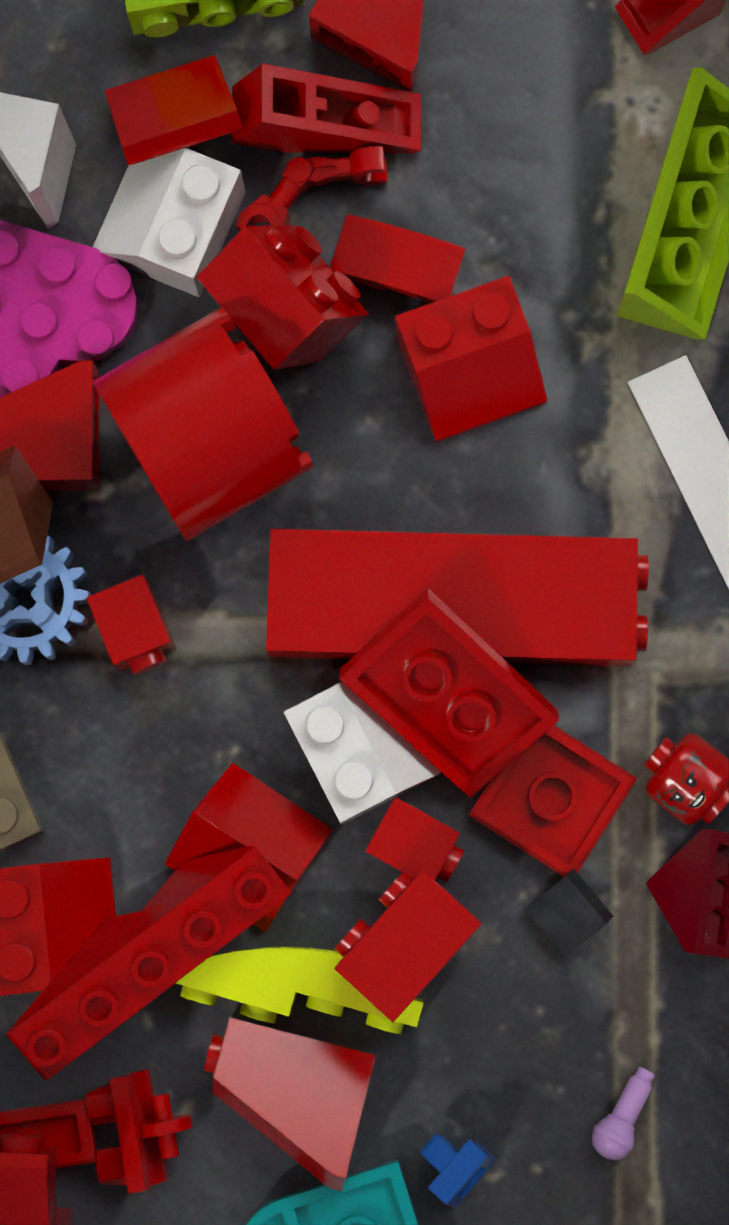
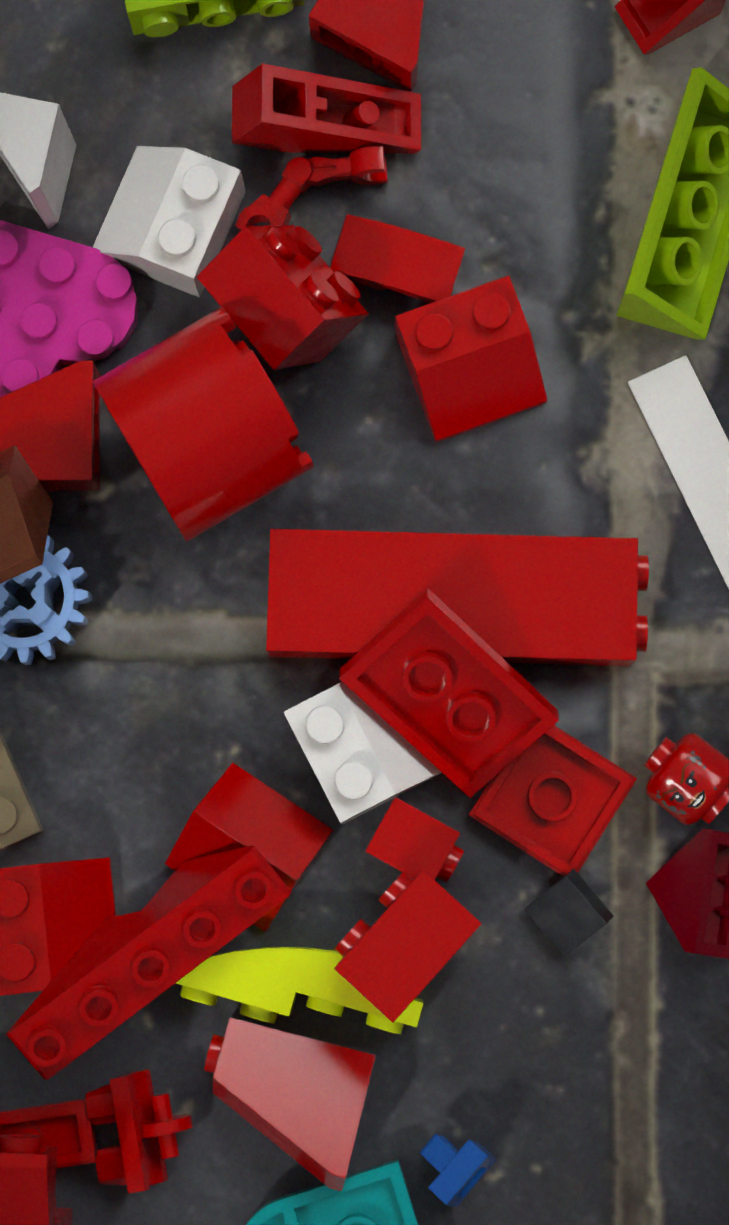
(132, 625): red brick -> none
(172, 110): red tile -> none
(615, 1133): lavender piece -> none

